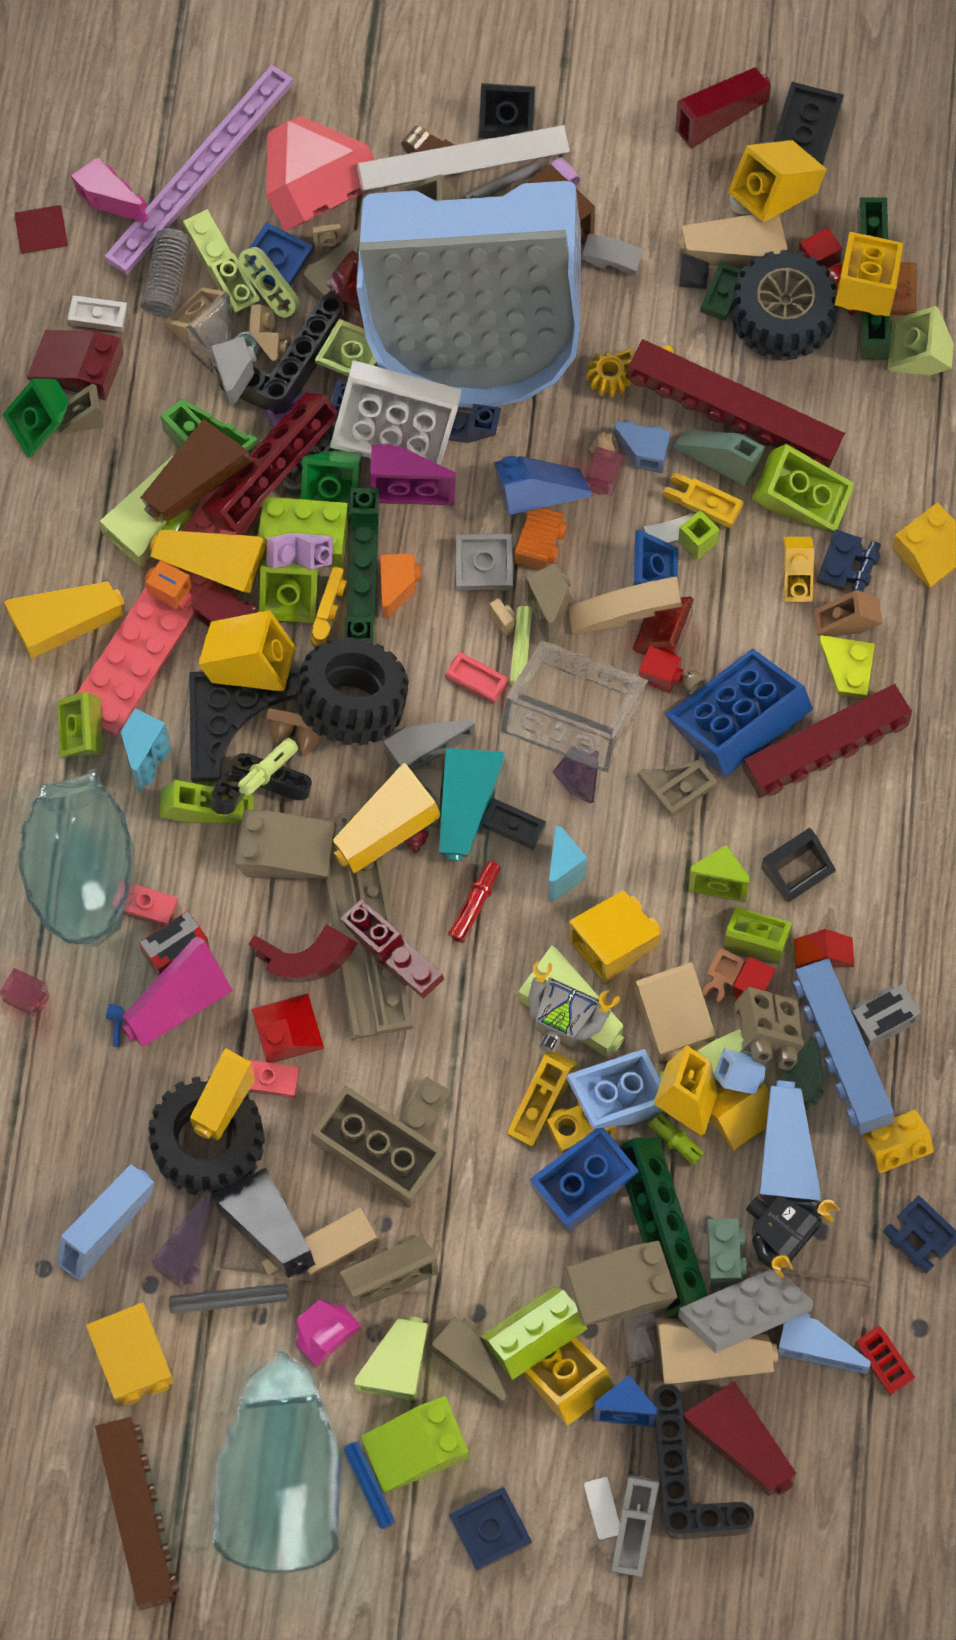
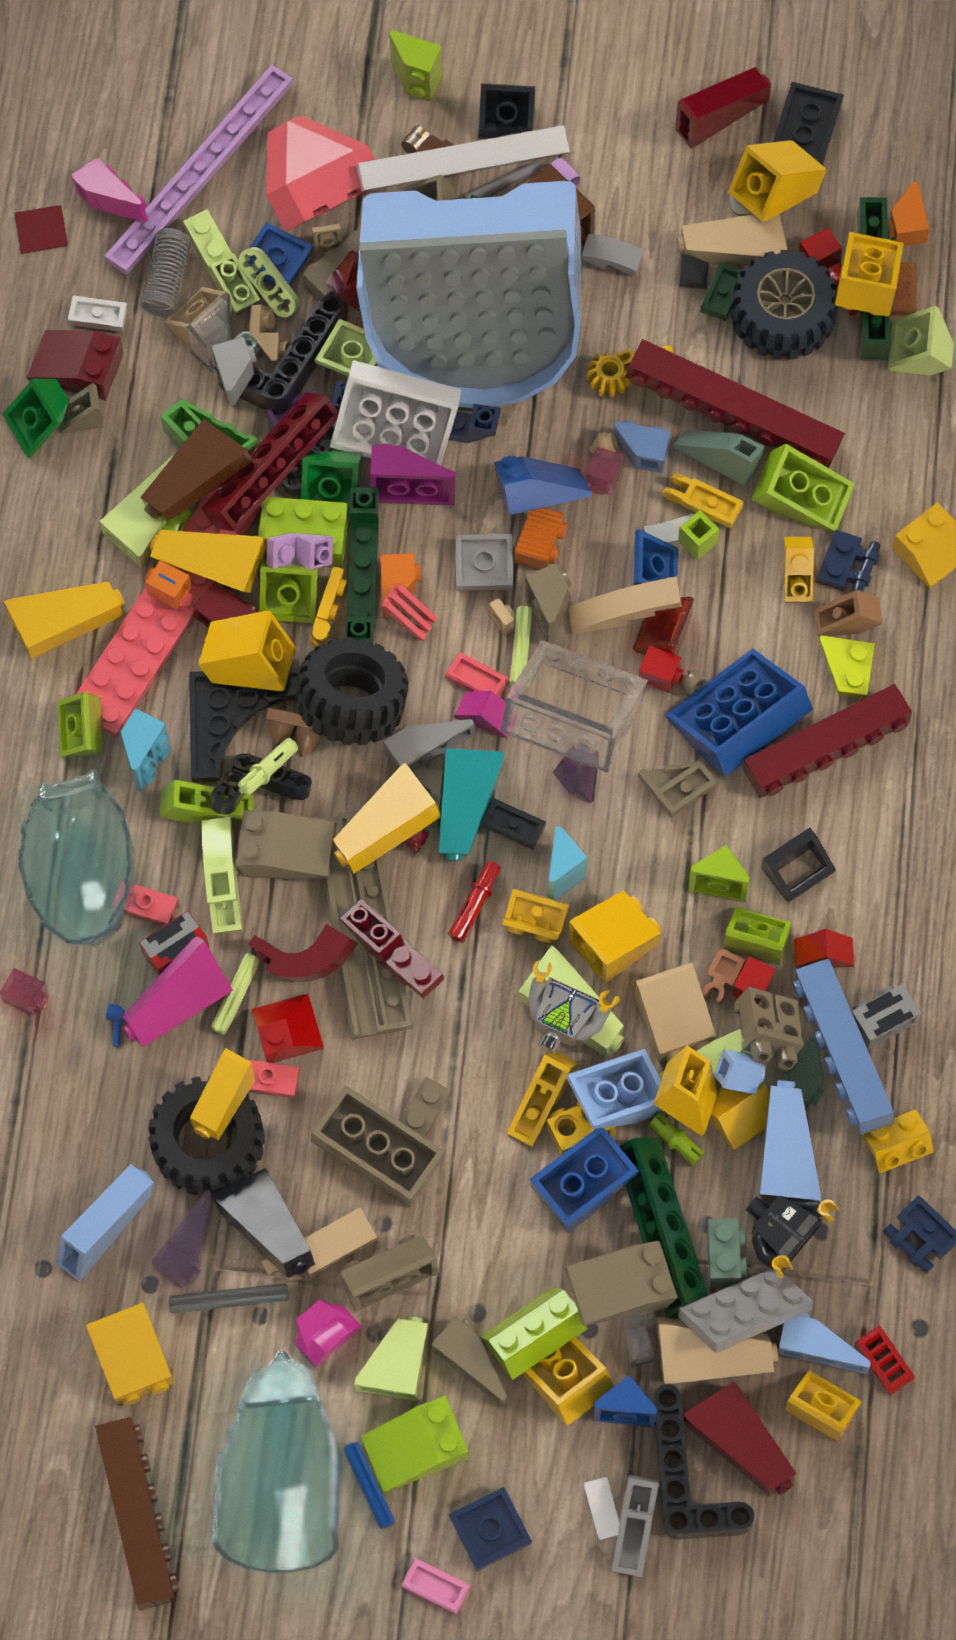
(221, 875): none -> yellowish green slope
(233, 999): none -> yellowish green axle
(416, 64): none -> lime slope
(424, 623): none -> coral tile
(435, 1586): none -> bright pink tile
(484, 709): none -> dark pink slope
(535, 915): none -> yellow bracket
(822, 1405): none -> yellow slope
(908, 218): none -> orange slope

